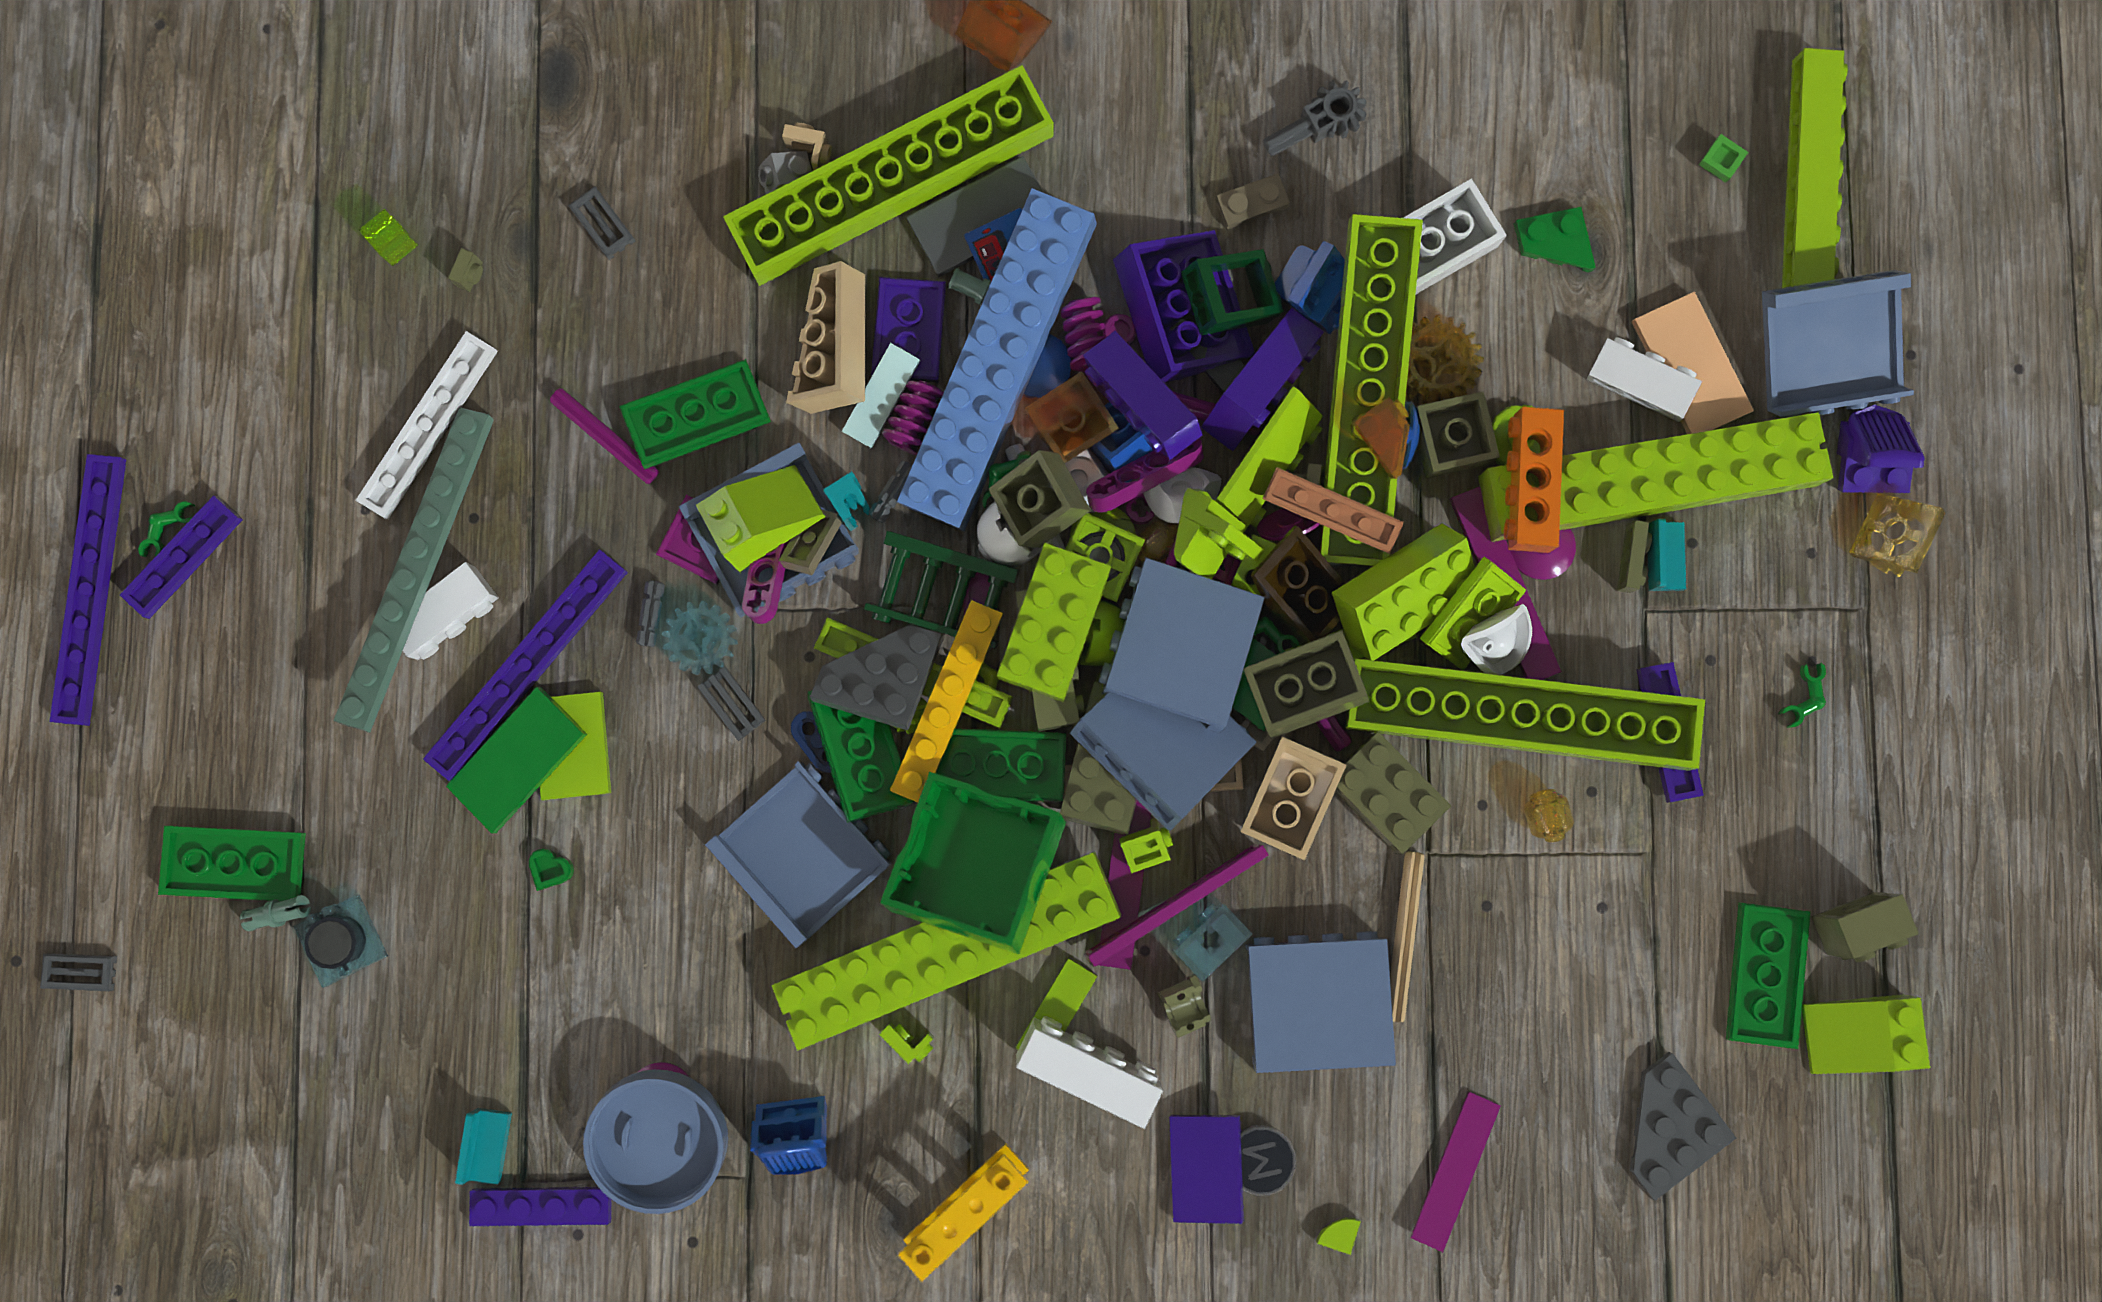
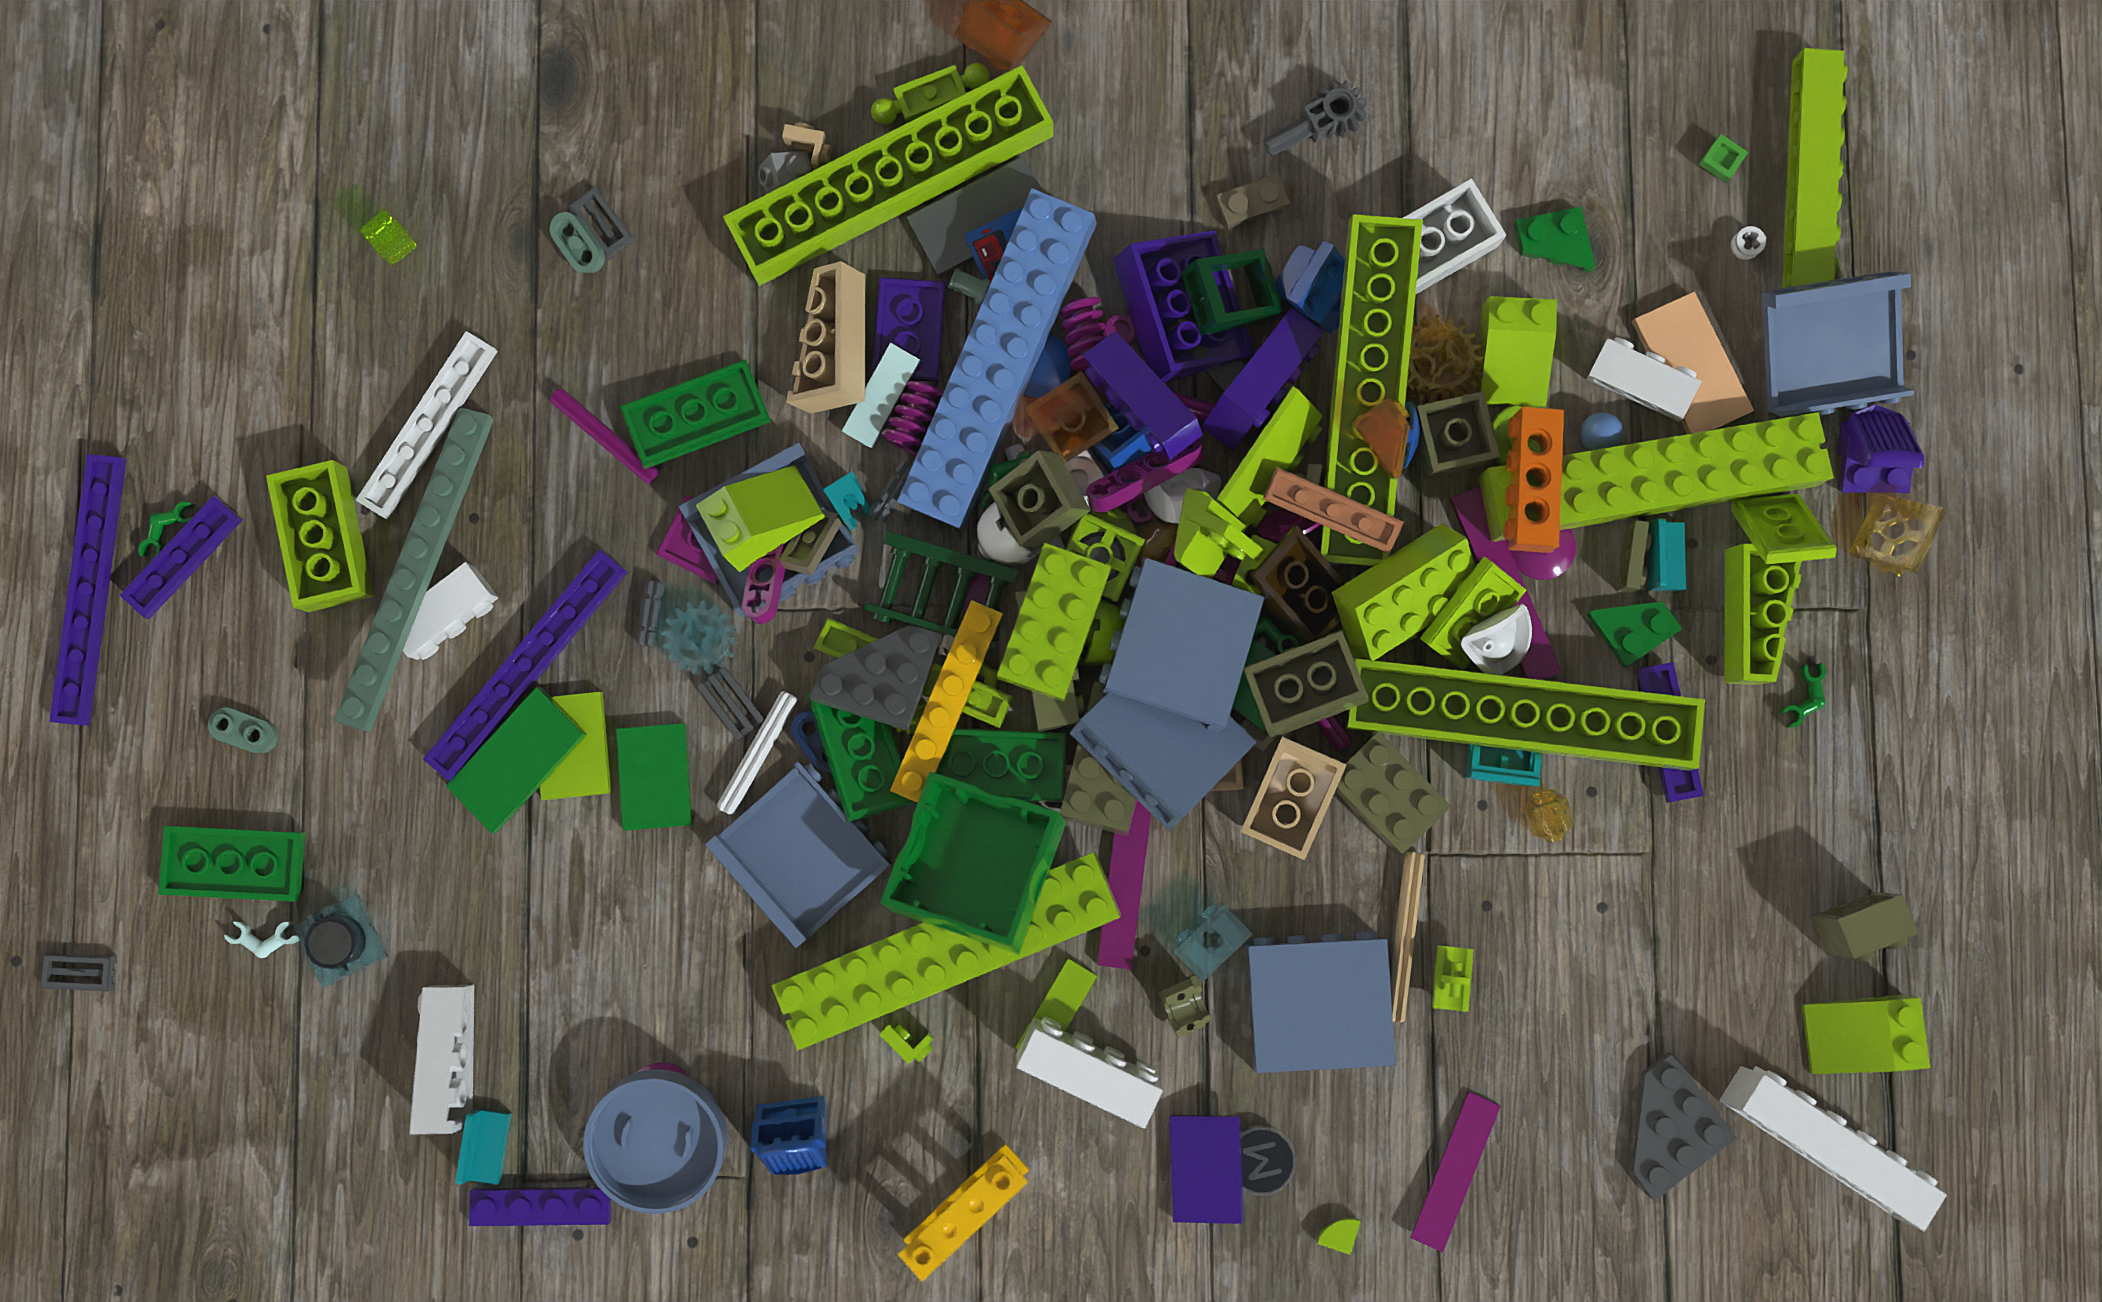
(241, 729): none -> sand green plate
(260, 948): none -> light aqua arm
(275, 913): sand green pin -> none
(319, 536): none -> lime brick
(443, 1060): none -> white wedge
(466, 270): olive plate -> none
(549, 869): green tile -> none
(577, 245): none -> sand green plate
(654, 777): none -> green tile
(757, 752): none -> white axle
(928, 93): none -> lime plate
(1147, 847): lime bracket -> none
(1175, 904): magenta tile -> none
(1452, 978): none -> lime hips
(1503, 765): none -> teal hinge
(1517, 350): none -> lime slope
(1601, 431): none -> medium blue piece
(1634, 629): none -> green wing
(1738, 243): none -> white bush
(1756, 614): none -> lime wedge
(1768, 975): green tile -> none
(1783, 529): none -> lime tile
(1833, 1146): none -> white brick

